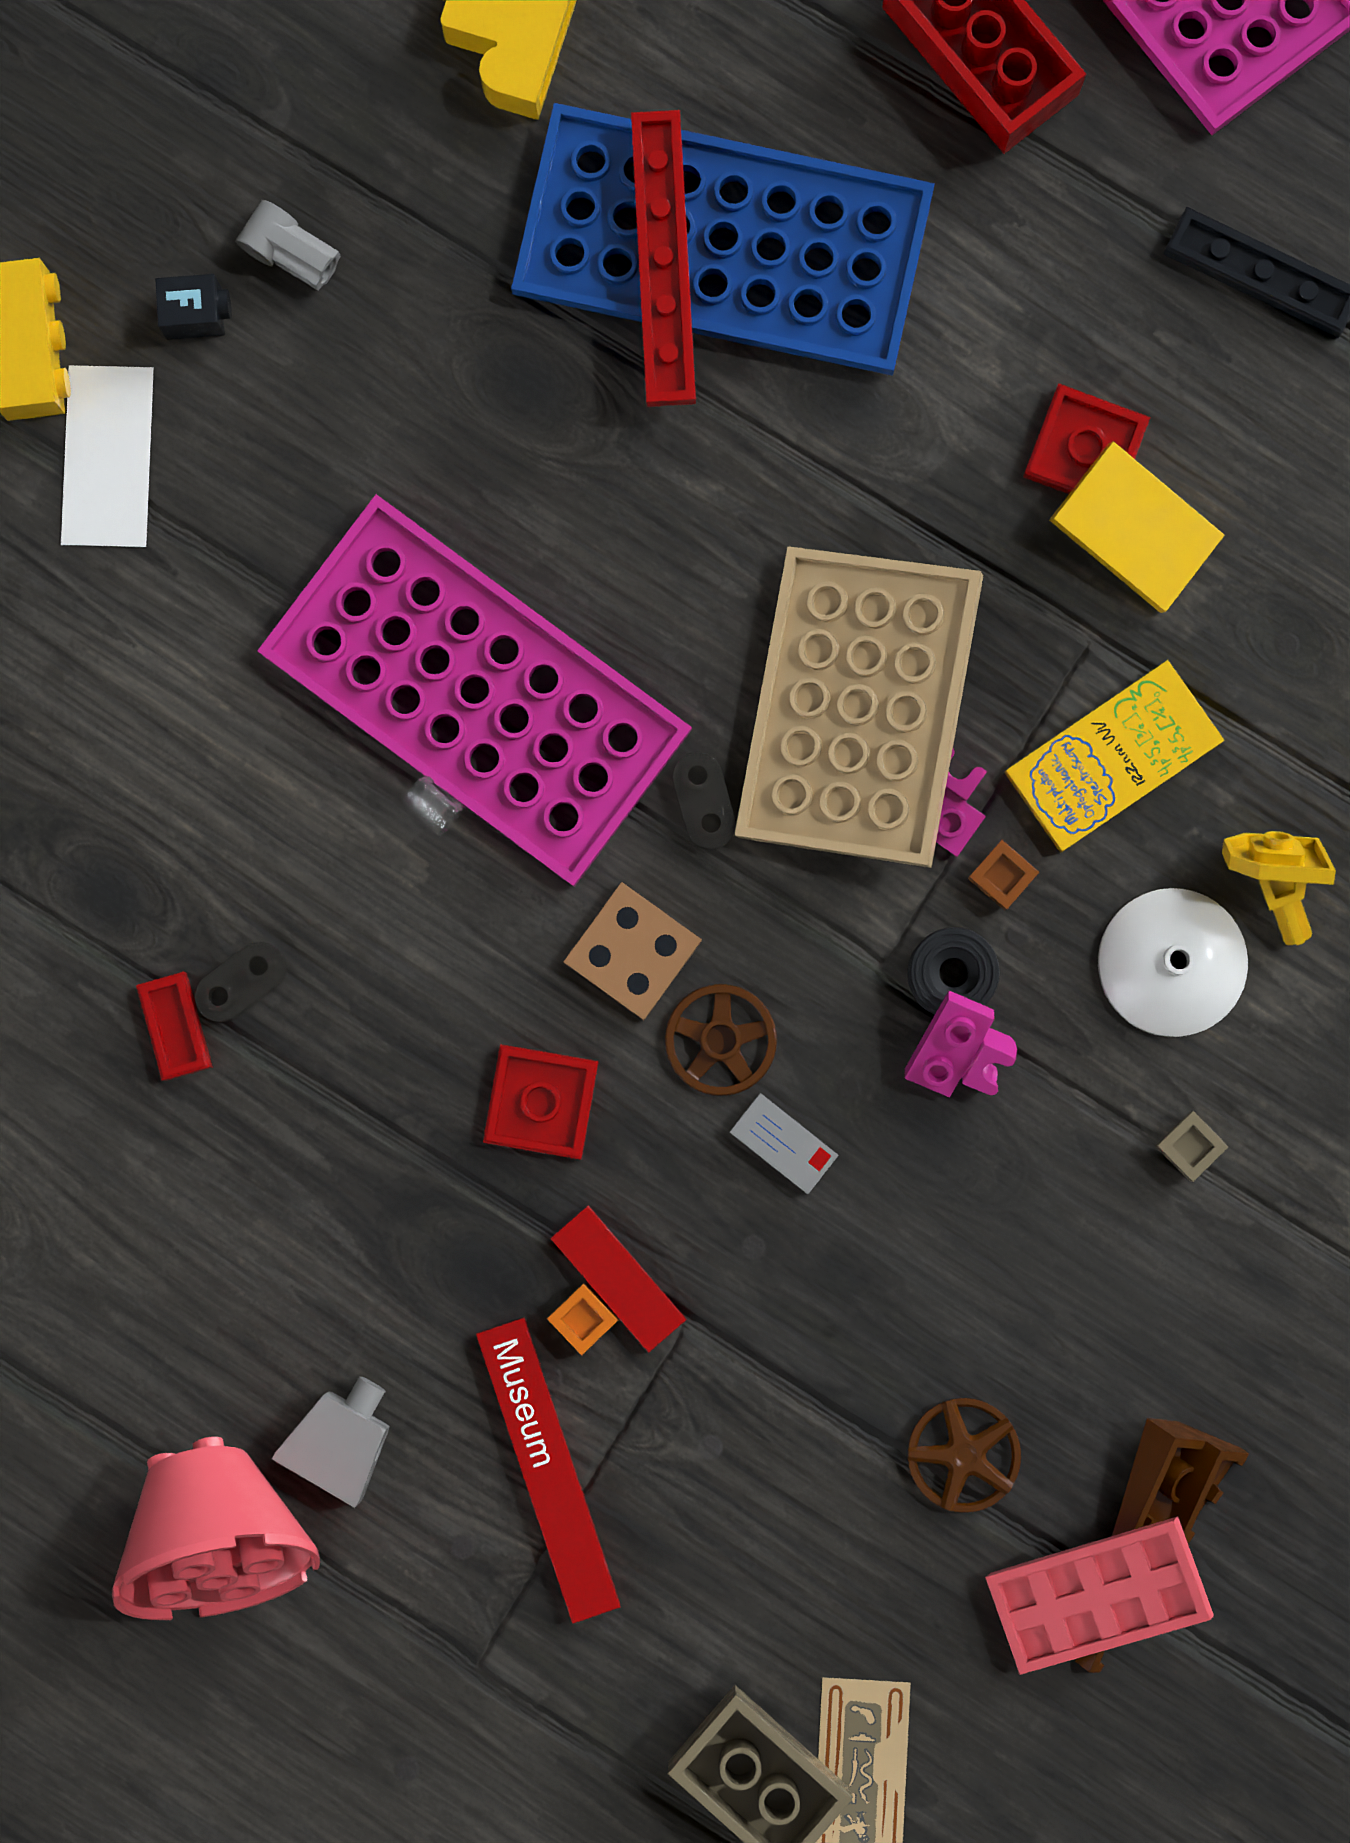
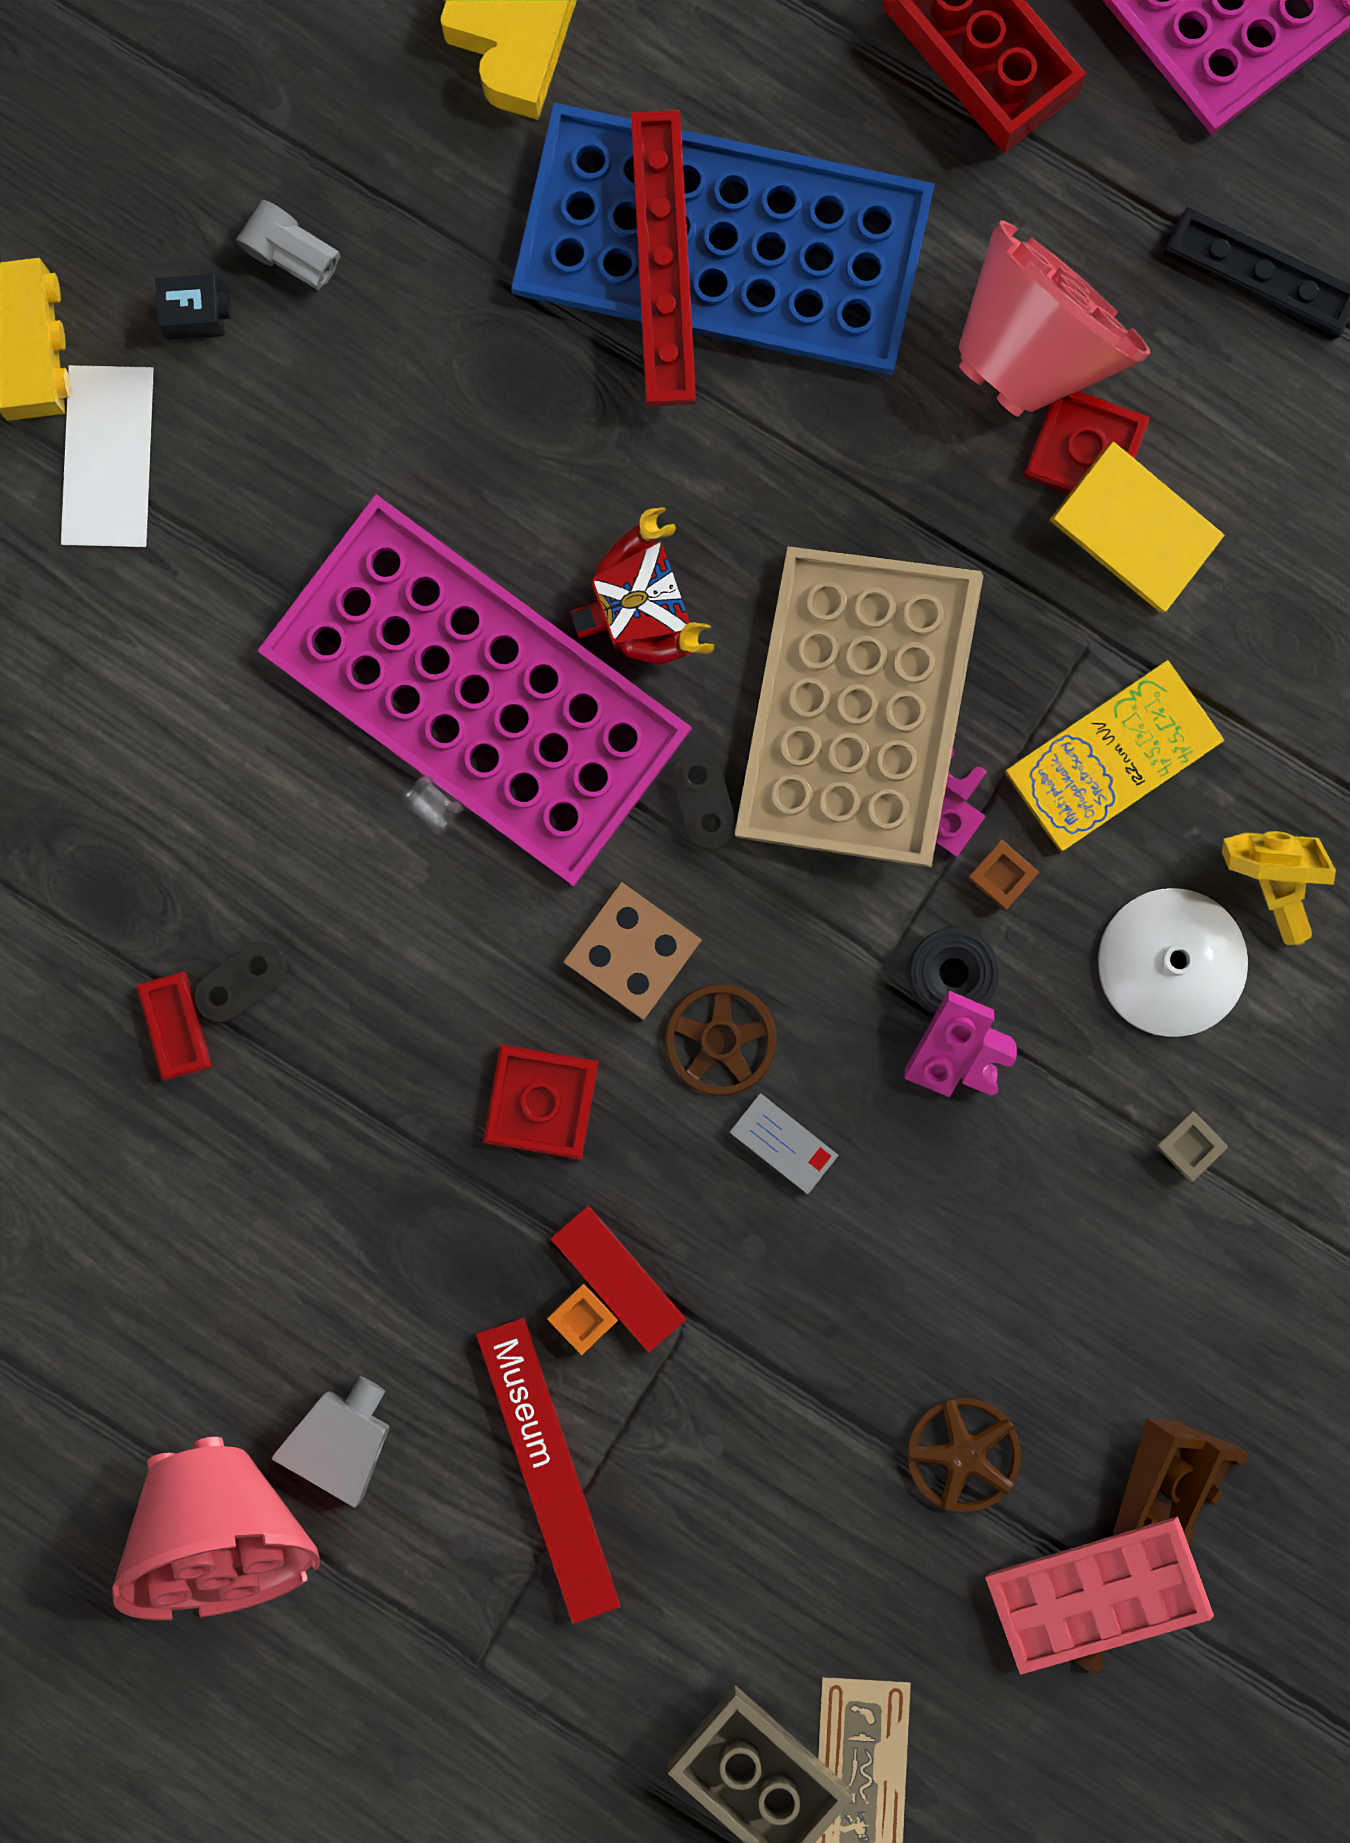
(640, 599): none -> torso
(1040, 327): none -> coral cone

